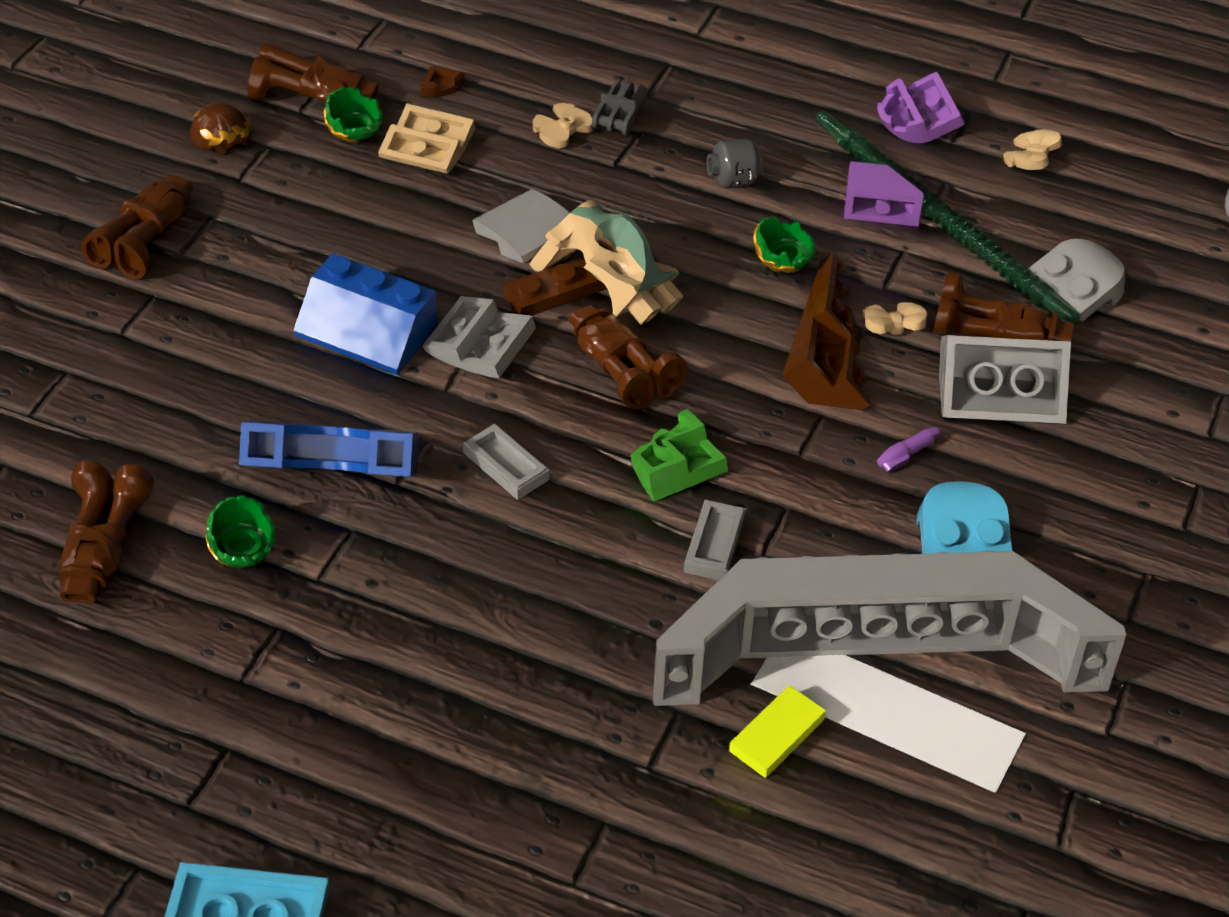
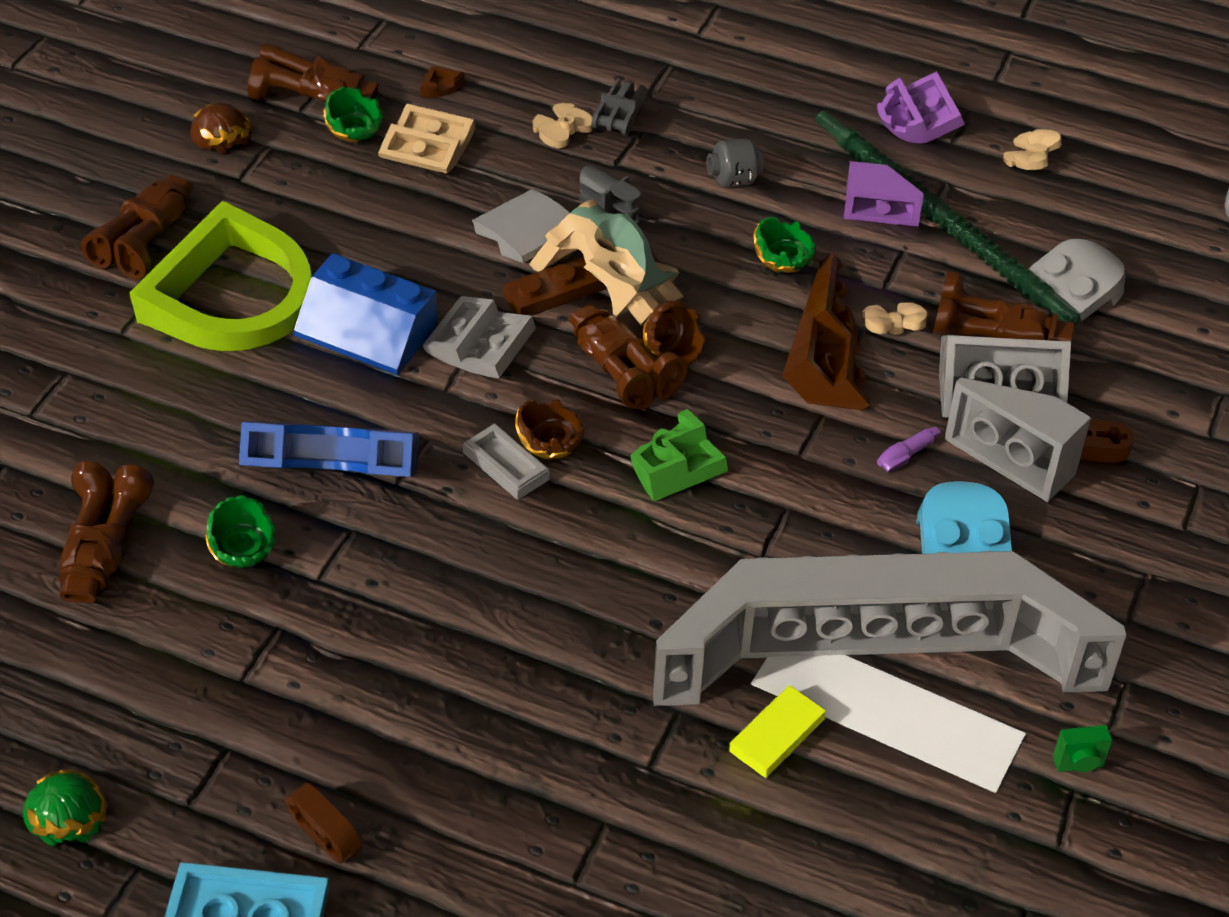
(65, 807): none -> green hair
(225, 226): none -> lime window
(323, 823): none -> reddish brown beam
(548, 429): none -> reddish brown hair
(611, 193): none -> dark grey arm
(674, 329): none -> reddish brown hair
(714, 540): light grey tile -> none
(1018, 434): none -> light grey slope
(1082, 748): none -> green plate
(1099, 445): none -> reddish brown beam

